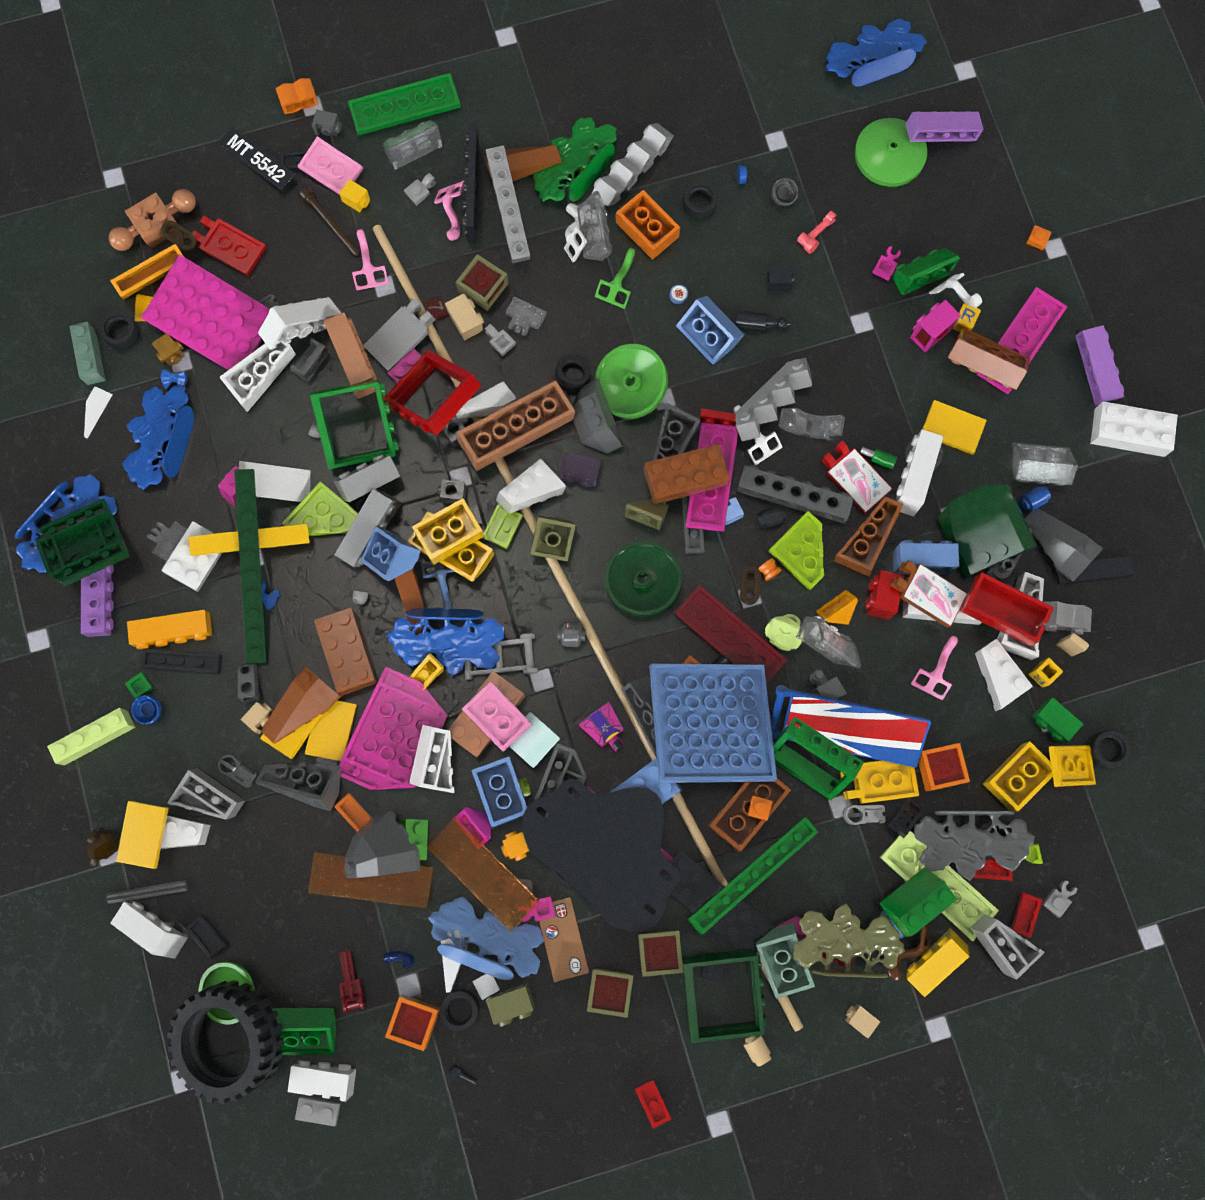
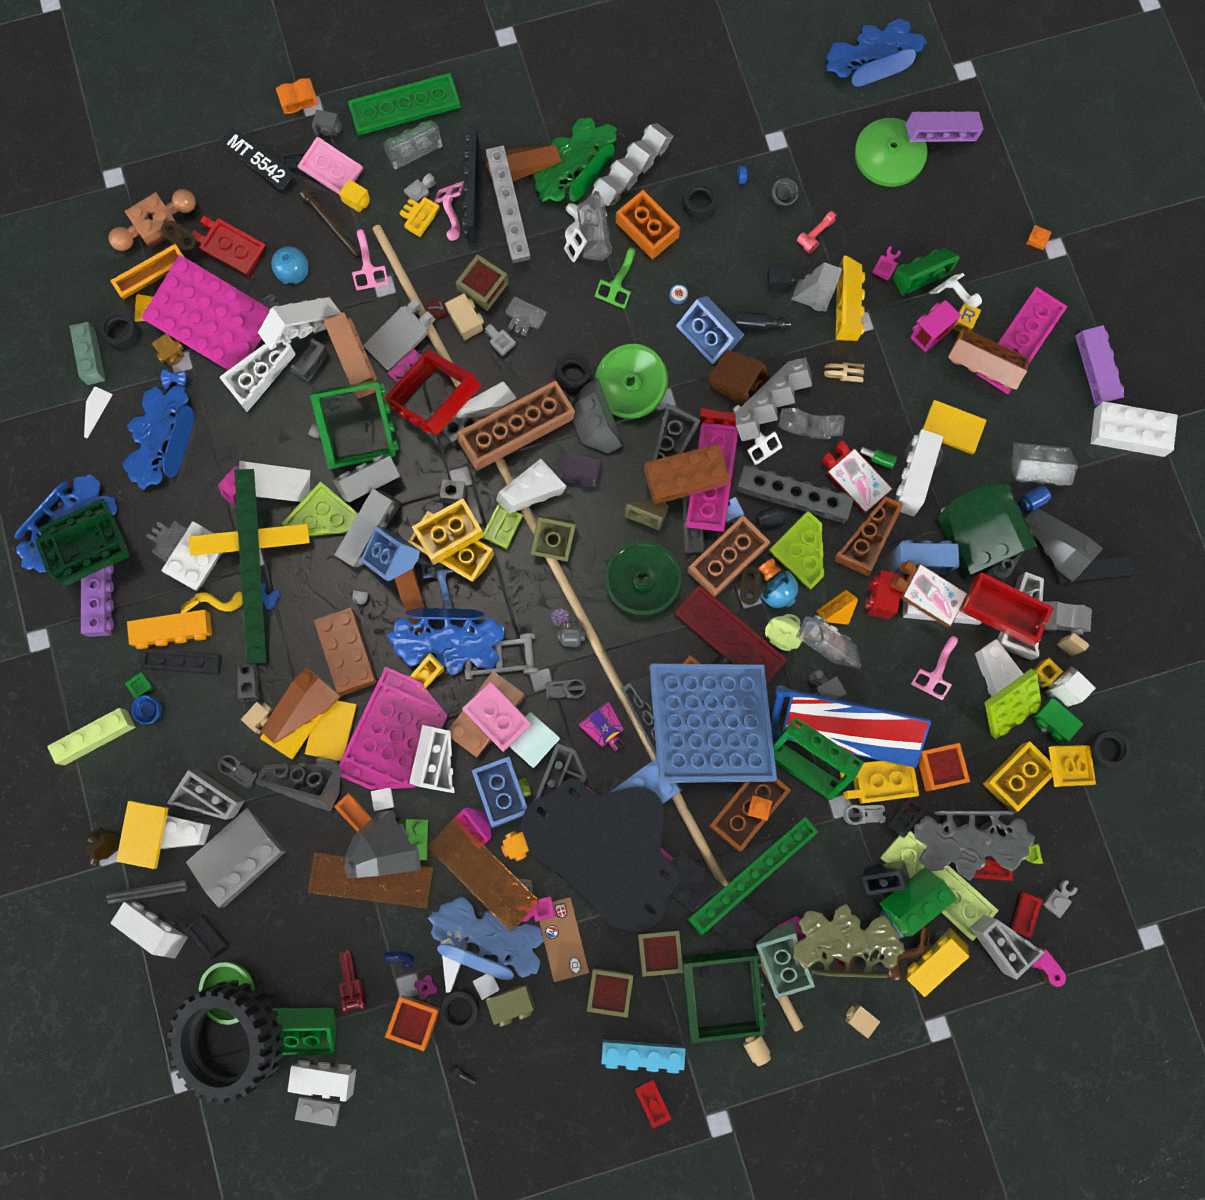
(232, 605): none -> yellow piece
(234, 858): none -> light grey slope
(289, 265): none -> dark azure cylinder
(382, 799): none -> white tile
(419, 215): none -> yellow hinge
(431, 989): none -> magenta plate
(559, 616): none -> clear tile
(560, 689): none -> dark grey piece
(643, 1055): none -> medium azure brick
(728, 556): none -> nougat brick
(738, 376): none -> reddish brown slope
(781, 591): none -> dark azure cylinder
(818, 287): none -> light grey wedge
(845, 371): none -> tan arm
(849, 301): none -> yellow slope
(885, 878): none -> black brick
(1013, 704): none -> lime plate
(1050, 969): none -> dark pink leg
(1070, 688): none -> white wedge

